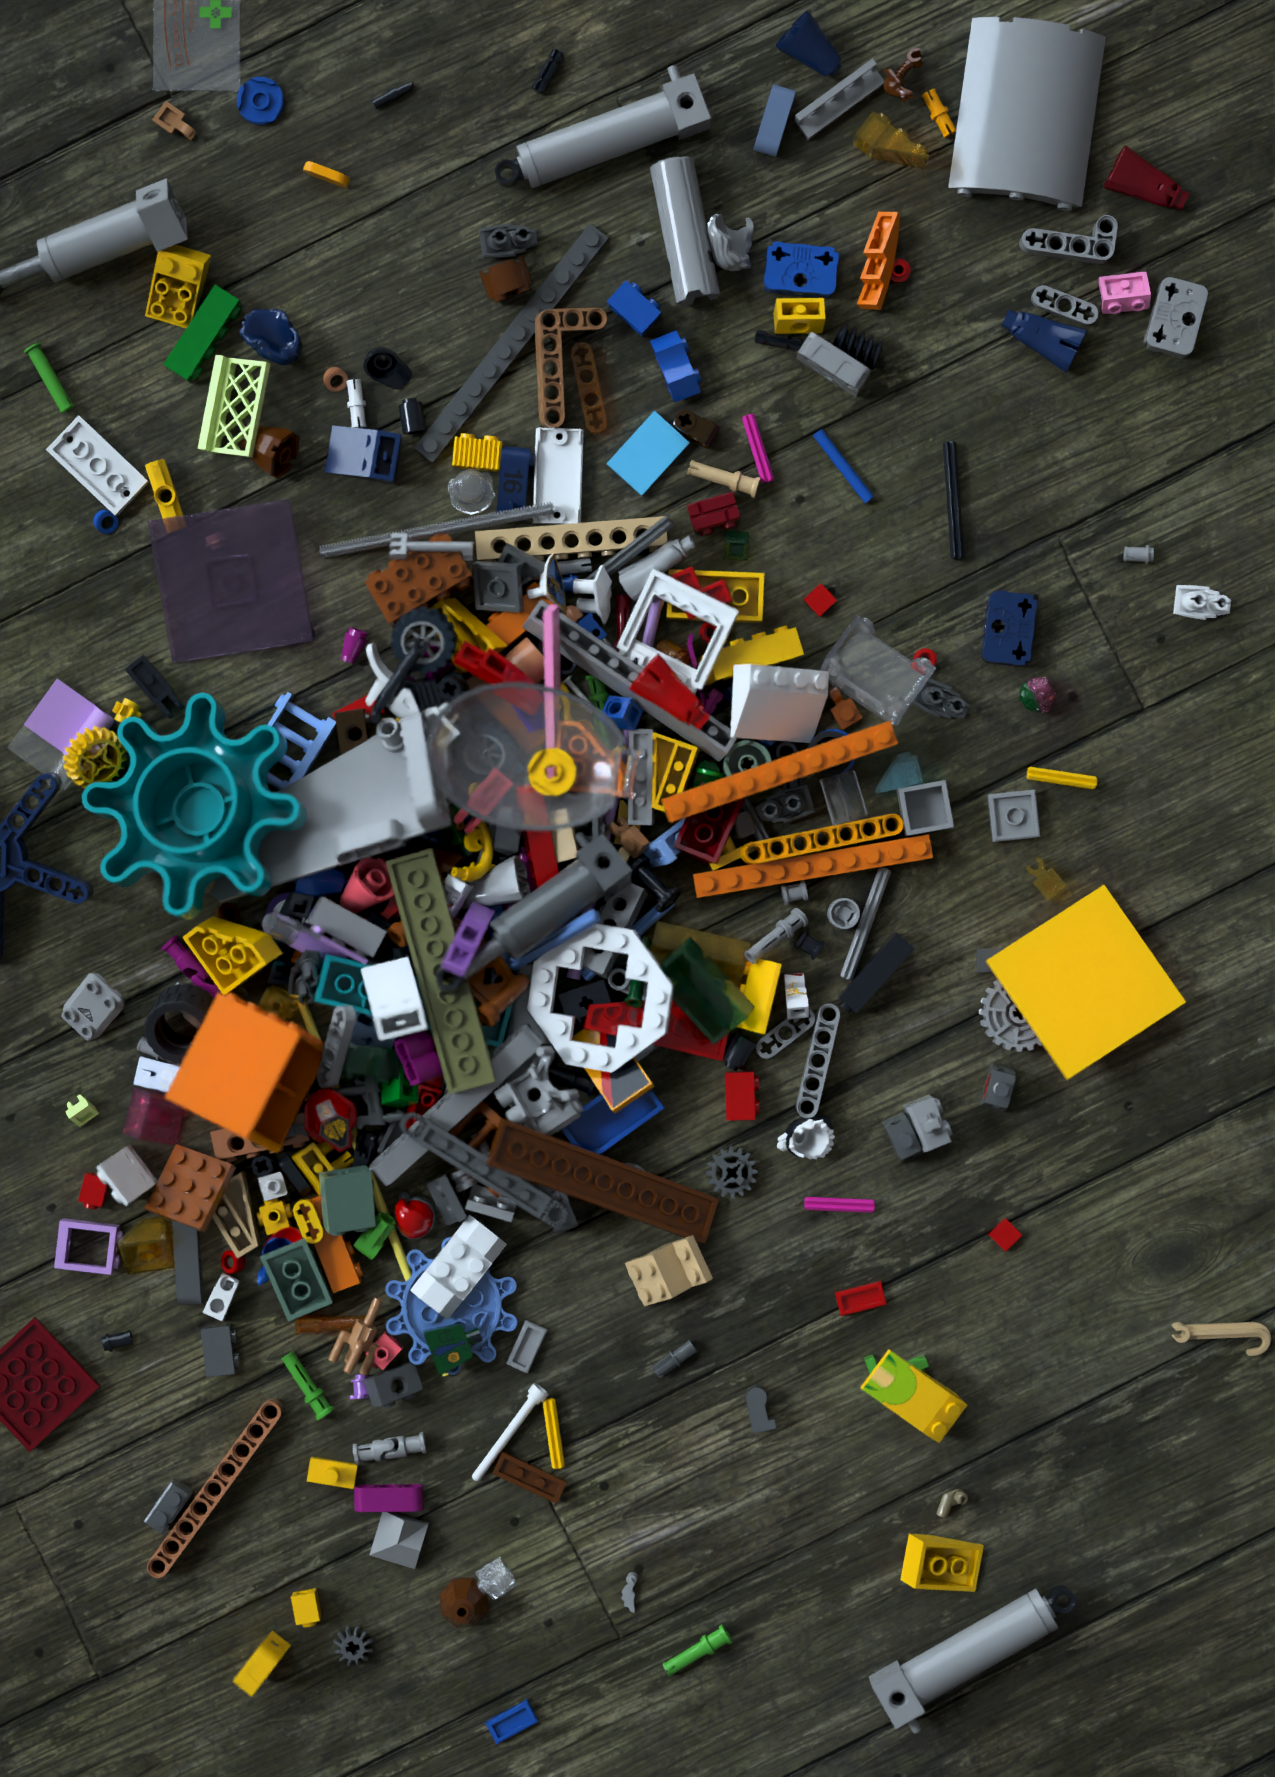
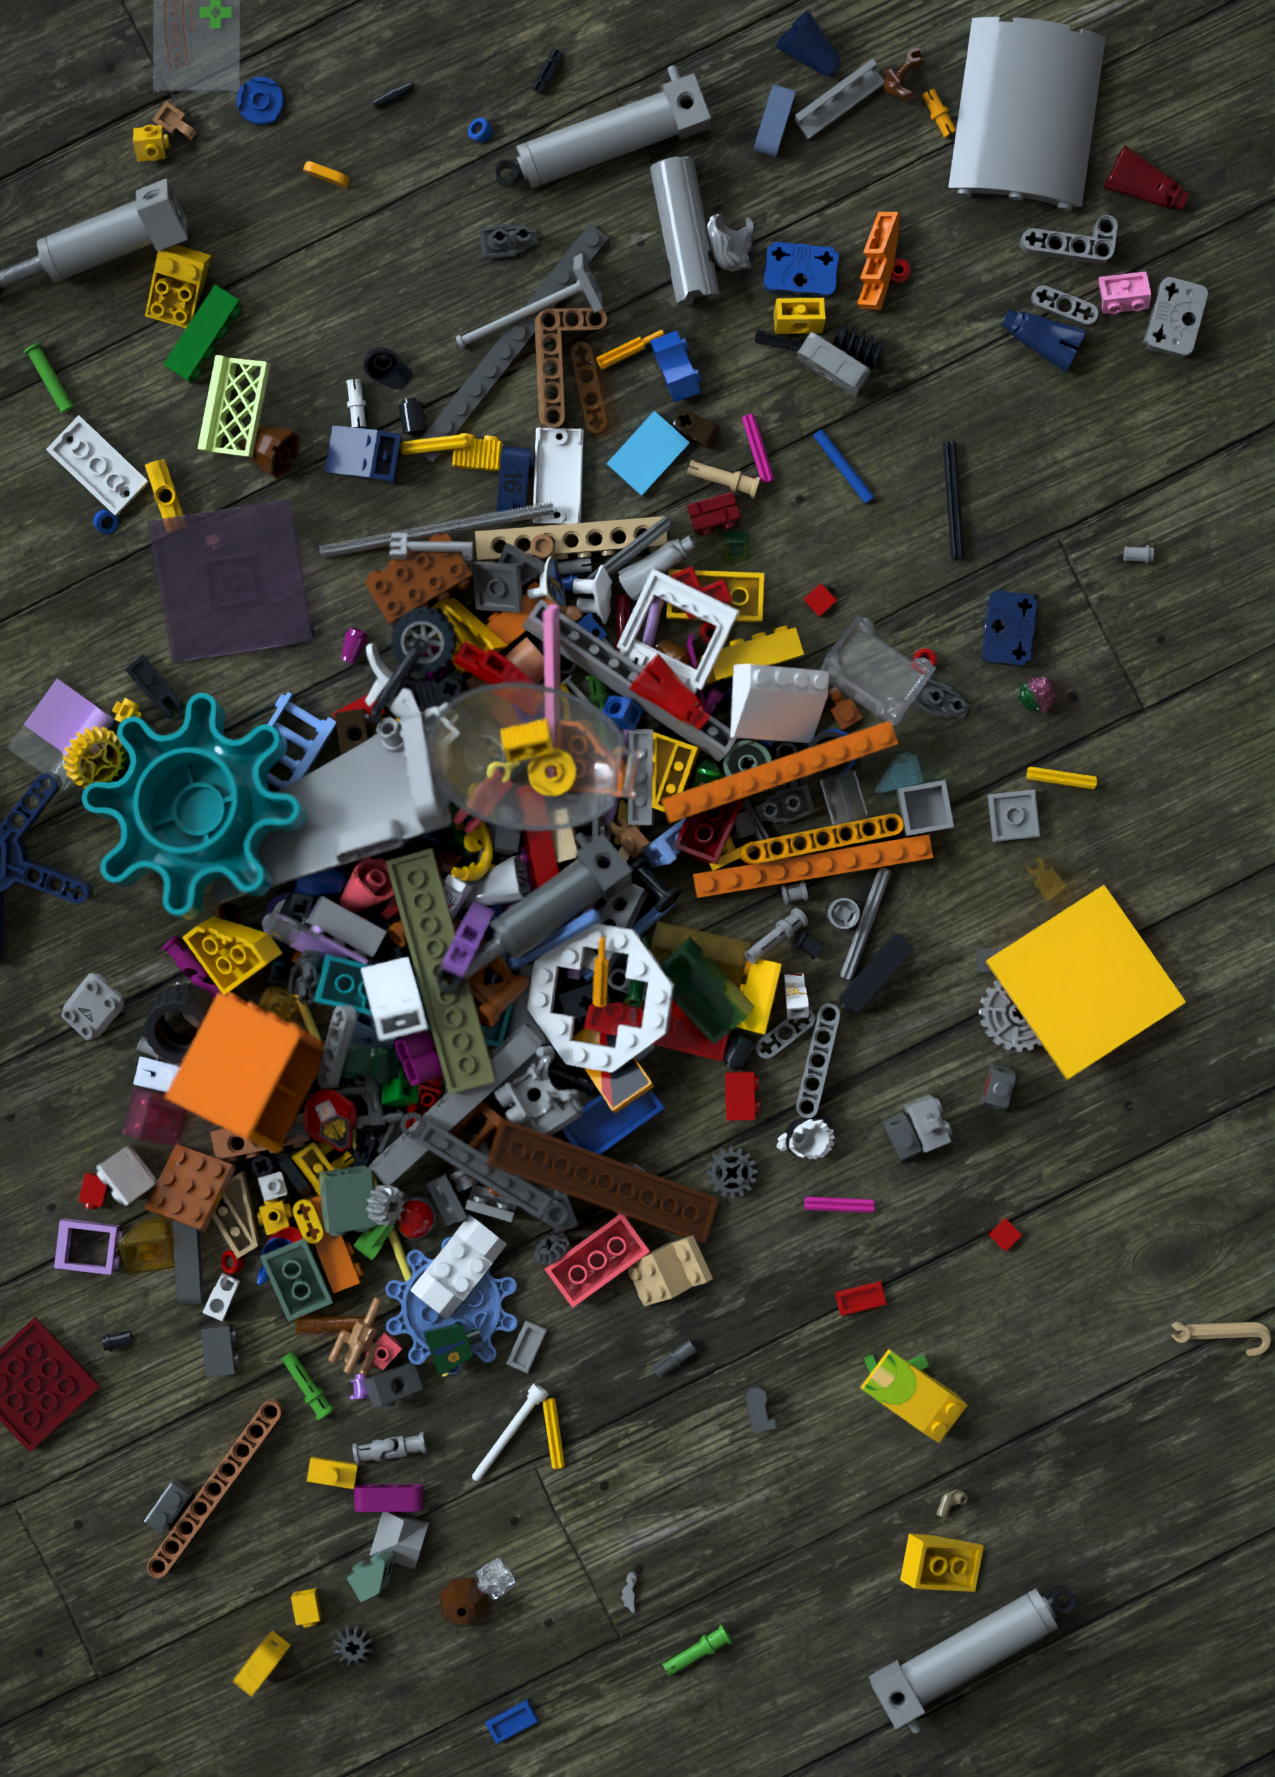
(81, 1112): yellowish green tile -> none
(150, 143): none -> yellow brick
(272, 336): dark blue piece -> none
(332, 372): nougat piece -> none
(372, 1577): none -> sand green slope
(385, 1205): none -> light grey gear
(434, 444): none -> yellow axle
(471, 491): clear helmet -> none
(484, 135): none -> blue piece
(506, 278): reddish brown brick -> none
(506, 767): none -> light yellow piece
(527, 741): none -> yellow brick
(529, 1477): reddish brown plate -> none
(542, 546): none -> medium nougat tile
(559, 1244): none -> dark grey gear
(586, 284): none -> light grey tile
(597, 1260): none -> coral brick
(601, 968): none -> light orange axle
(626, 350): none -> light orange axle
(634, 307): blue brick -> none
(885, 143): clear yellow slope -> none
(1200, 602): white connector -> none

